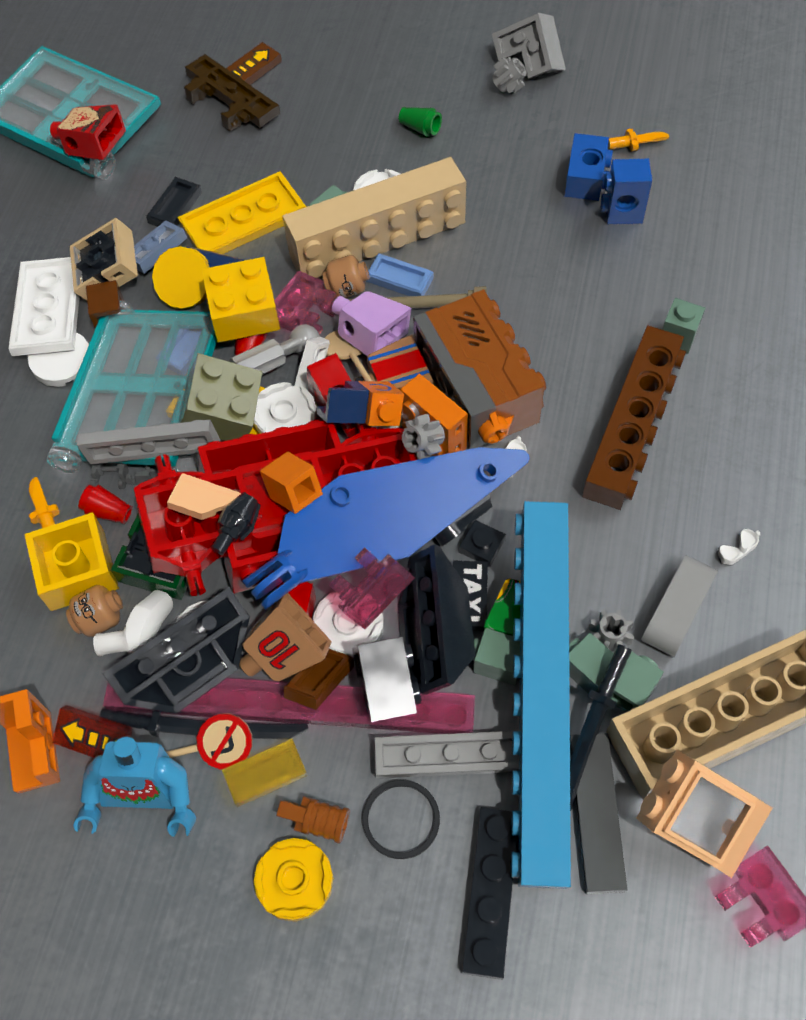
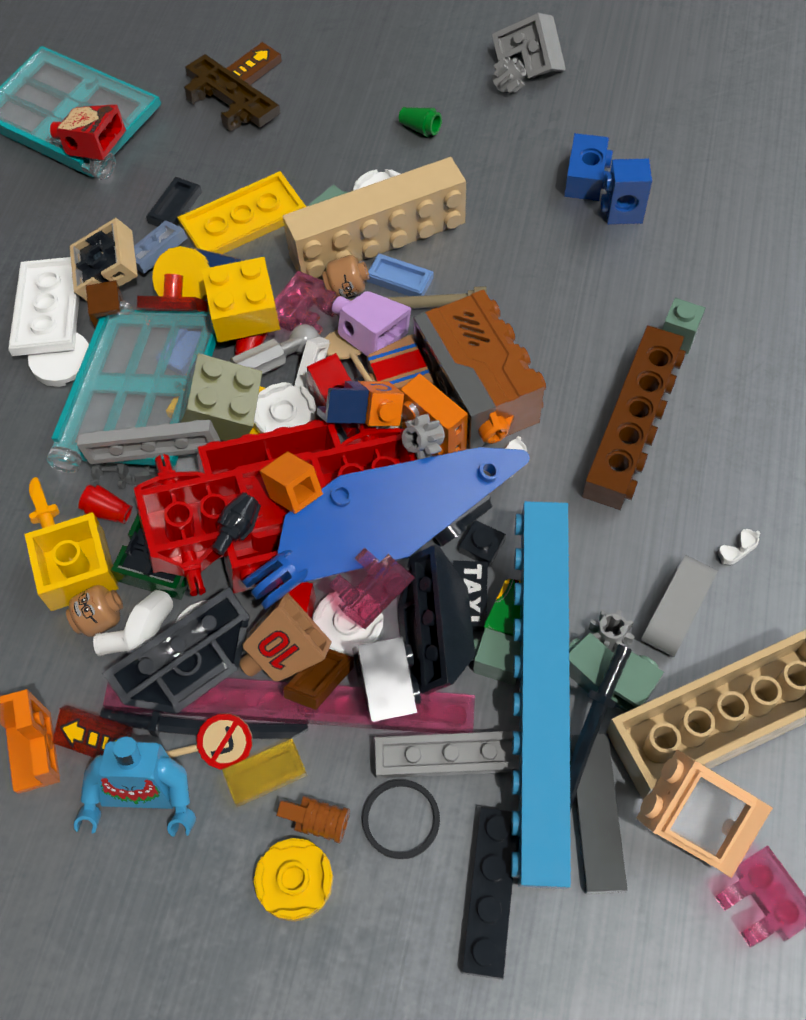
(172, 298): none -> clear red tile
(199, 497): light nougat tile -> none
(632, 140): light orange piece -> none

